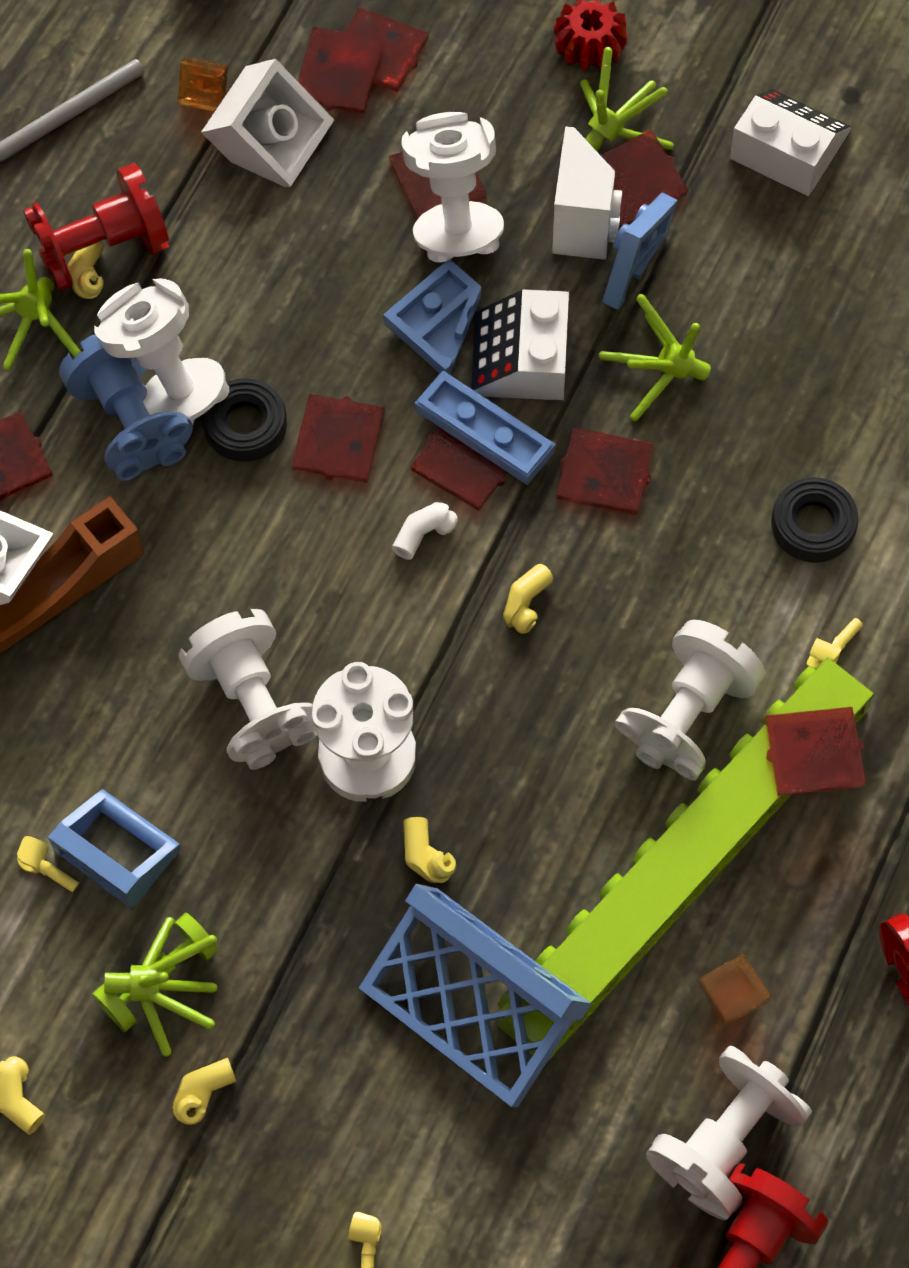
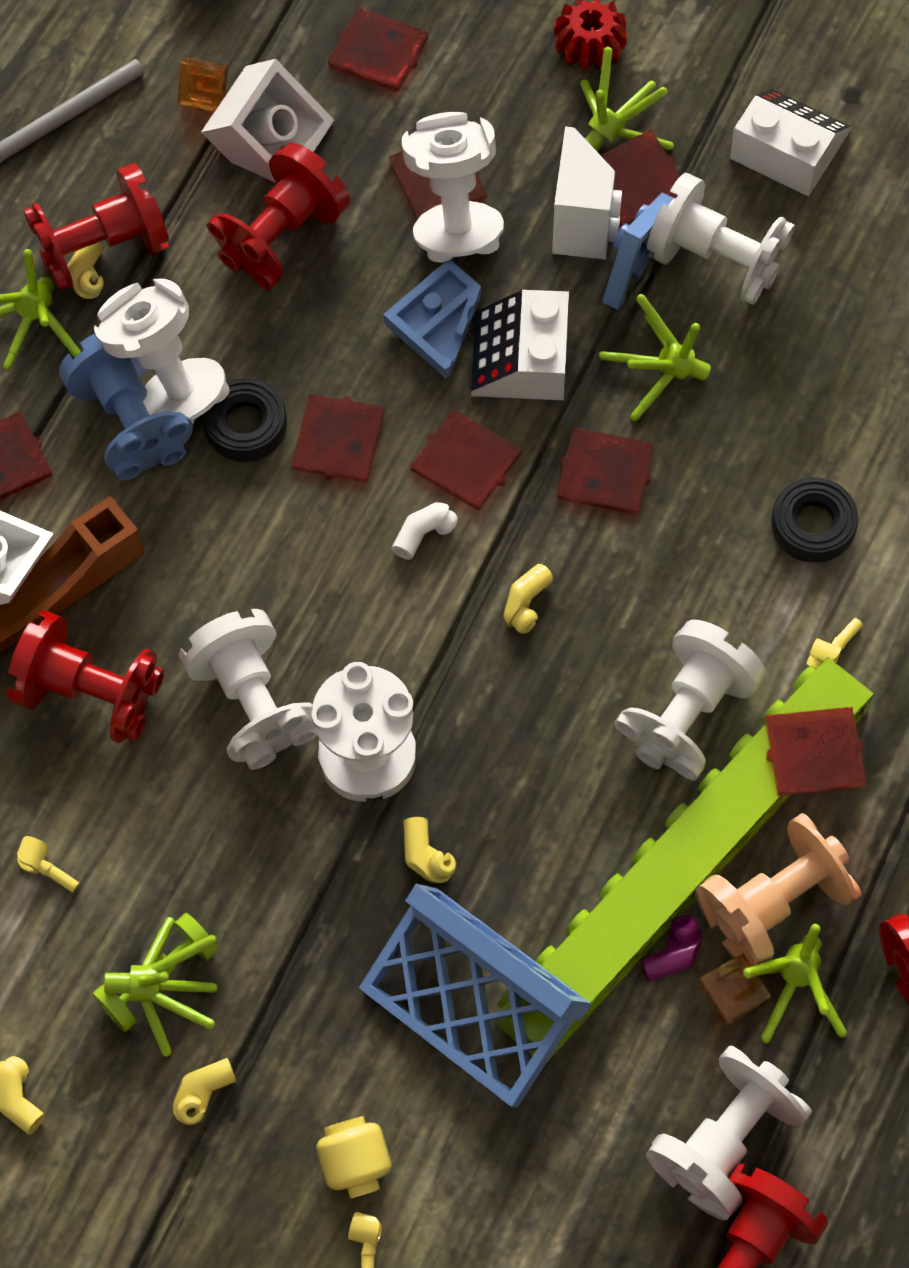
(48, 664): none -> red piece
(100, 868): medium blue tile -> none
(299, 193): none -> red piece
(340, 68): clear red piece -> none
(353, 1156): none -> light yellow head
(485, 427): medium blue tile -> none
(679, 951): none -> magenta arm
(704, 231): none -> white piece
(763, 901): none -> light nougat piece
(798, 970): none -> lime plant

